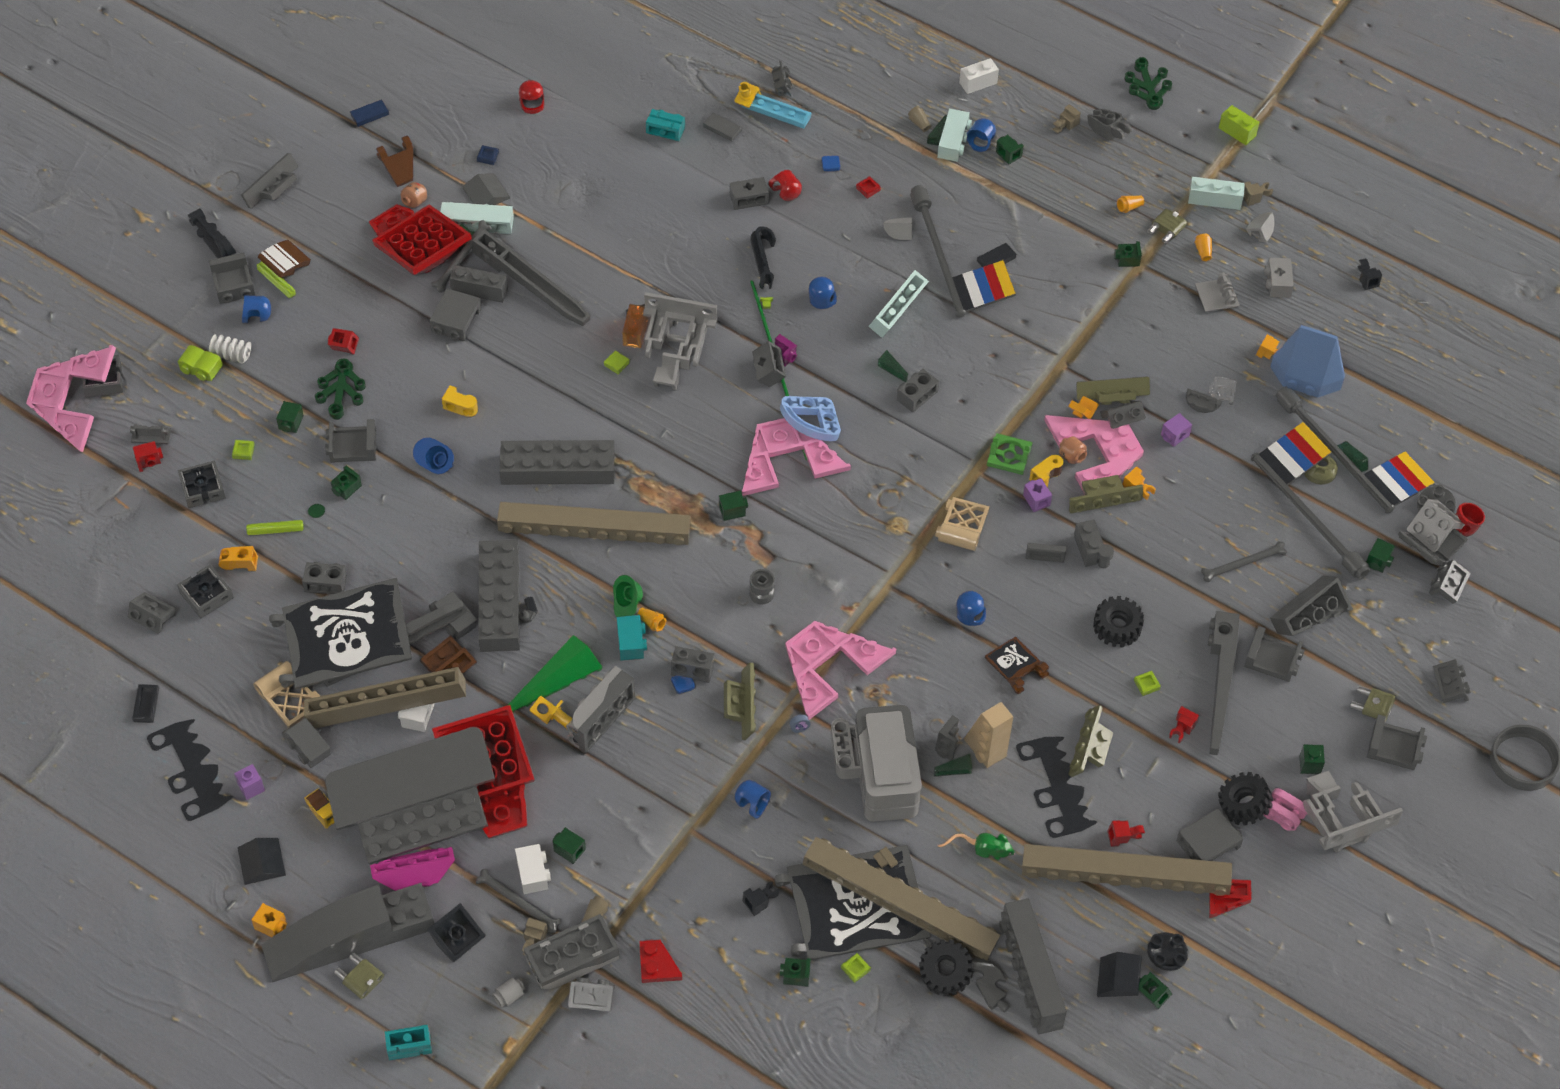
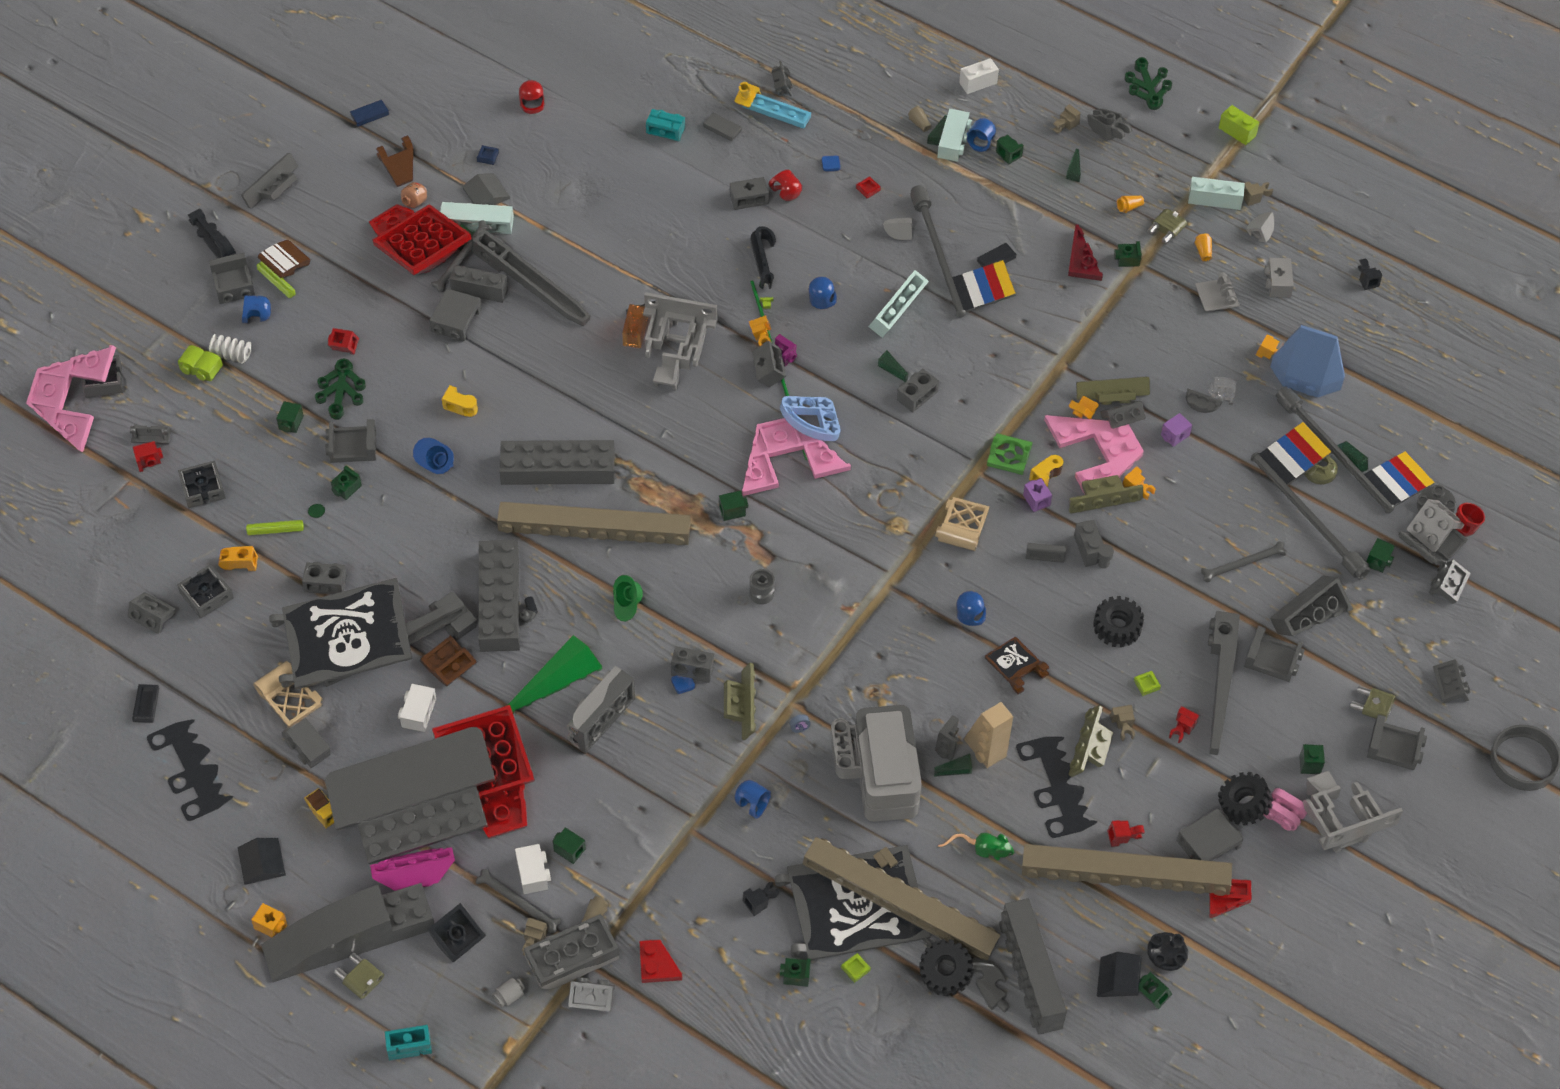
(243, 450): lime tile -> none
(249, 781): medium lavender brick -> none
(385, 697): dark tan brick -> none
(554, 712): yellow bracket -> none
(616, 362): lime tile -> none
(630, 637): teal brick -> none
(654, 620): light orange cone -> none
(760, 329): none -> light orange piece
(817, 645): bright pink wing -> none
(1073, 171): none -> clear green piece
(1073, 450): nougat head -> none
(1082, 260): none -> dark red wing
(1125, 719): none -> dark tan piece

